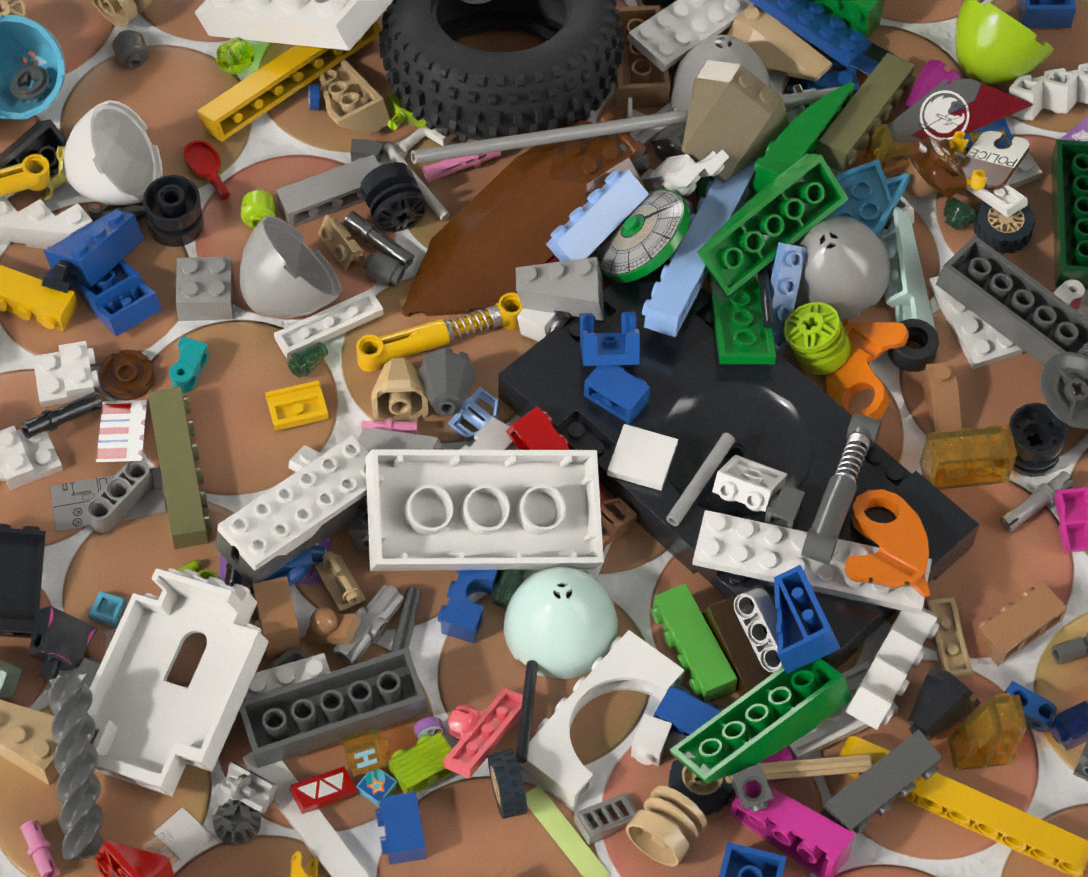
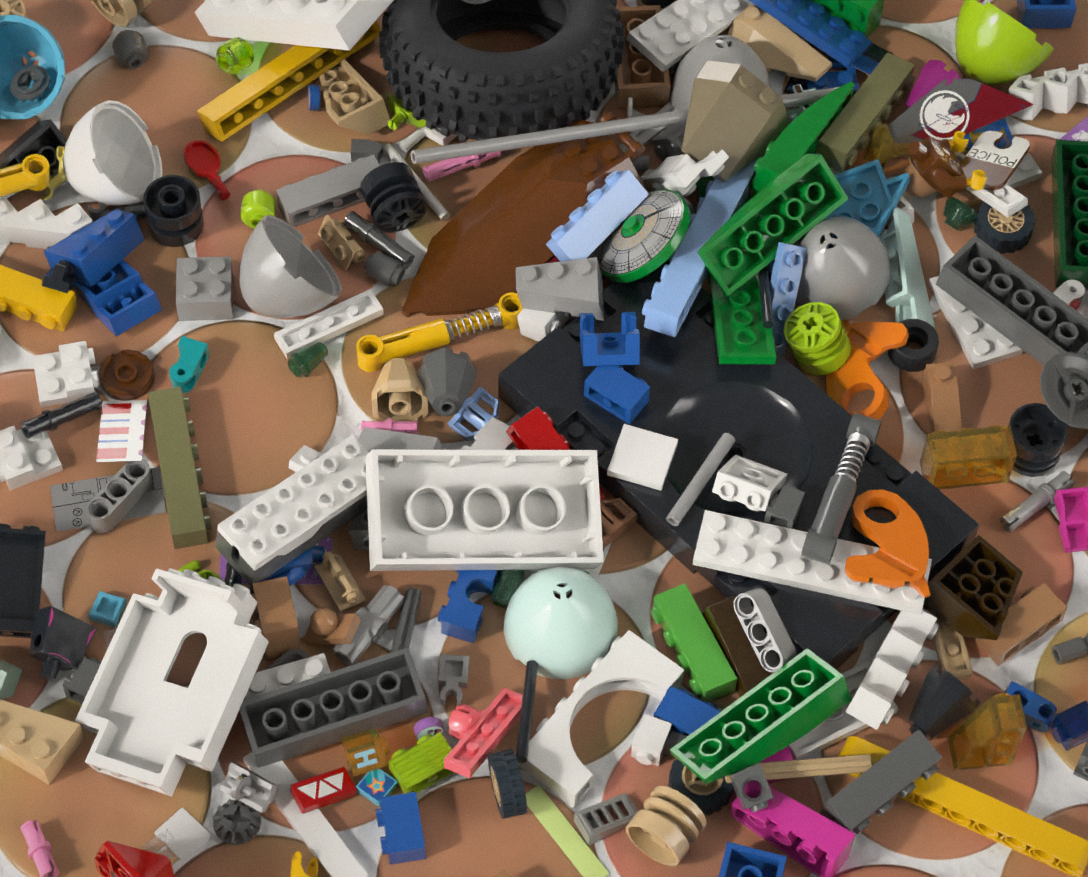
(75, 762): dark grey piece -> none
(296, 405): yellow plate -> none
(452, 675): none -> light grey plate
(801, 625): blue wedge -> none
(975, 590): none -> dark brown wedge

